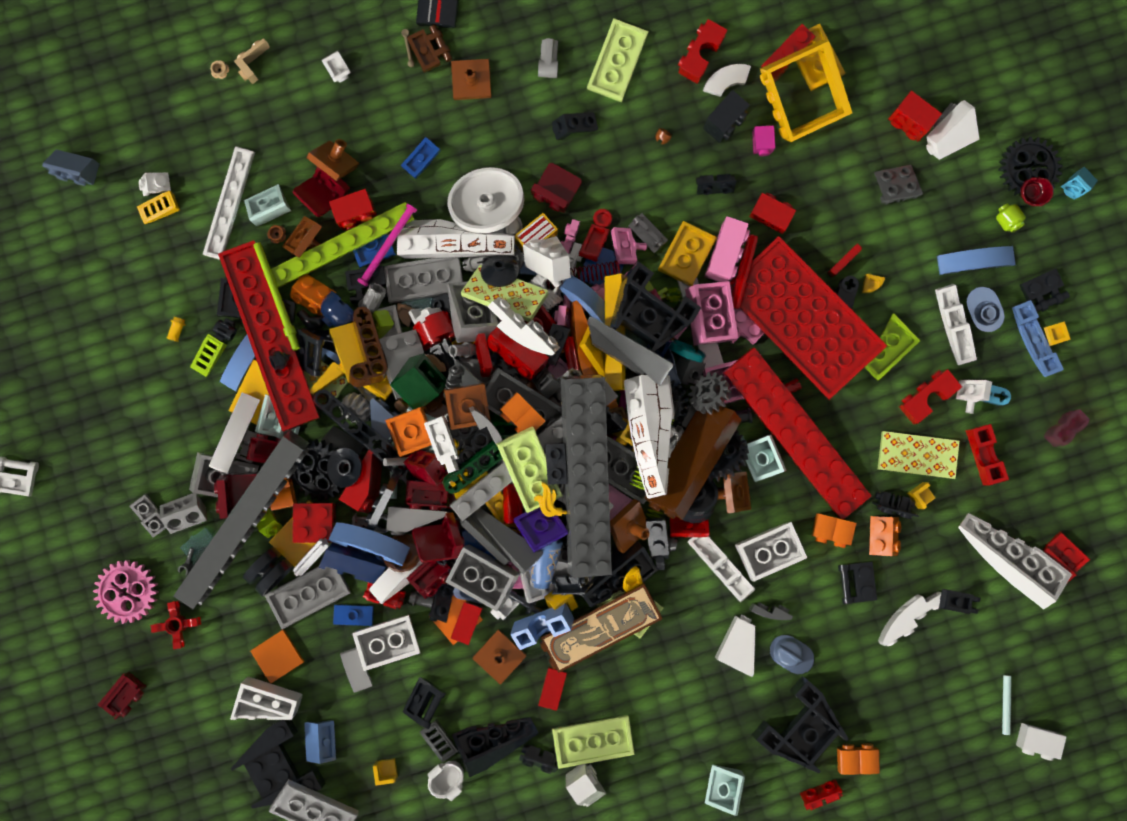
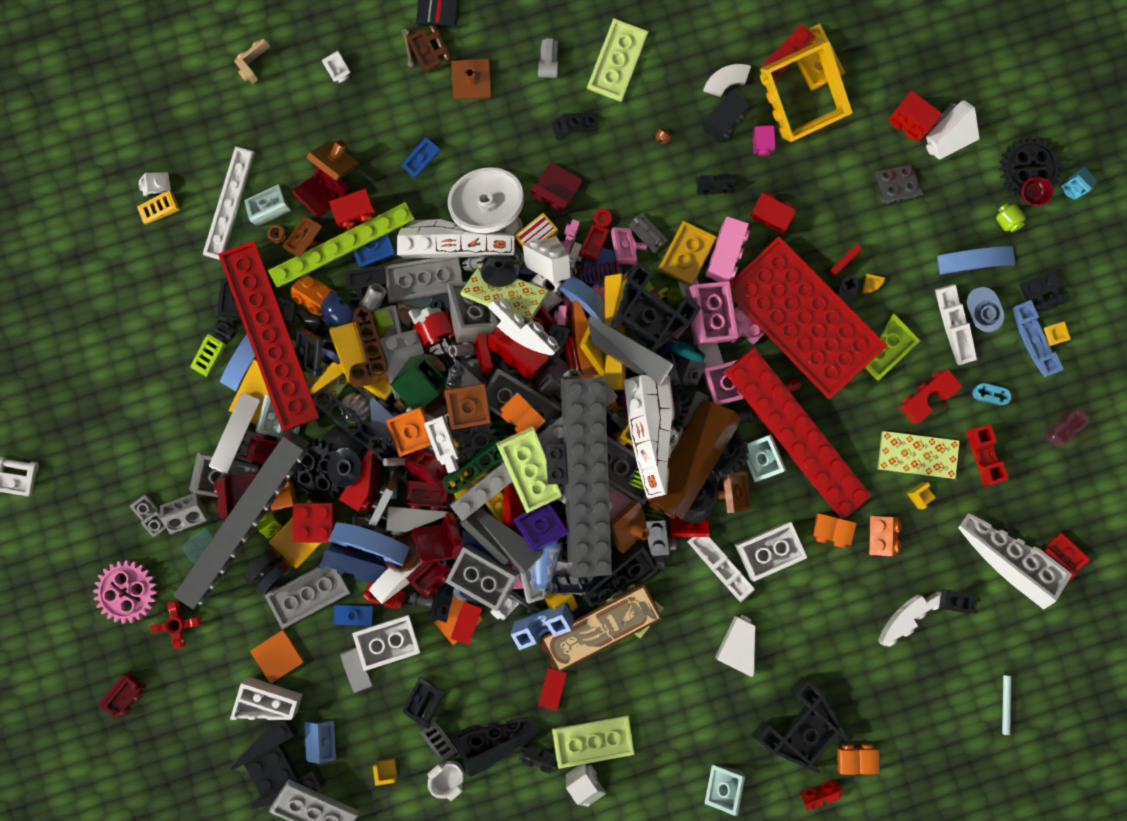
(72, 167): sand blue slope -> none
(175, 329): yellow pin -> none
(187, 565): dark grey hand -> none
(217, 65): tan plate -> none
(279, 360): black plate -> none
(289, 329): lime bar -> none
(311, 556): axle -> none
(387, 244): dark pink bar -> none
(482, 422): light grey slope -> none
(499, 656): dark orange tile -> none
(547, 502): yellow piece -> none
(632, 579): yellow tile -> none
(709, 393): dark grey gear -> none
(710, 37): red arch -> none
(743, 271): red axle -> none
(779, 613): dark grey slope -> none
(791, 654): sand blue piece -> none
(863, 581): black plate -> none
(901, 506): black hinge -> none
(974, 391): white plate -> none
(1040, 741): white brick -> none

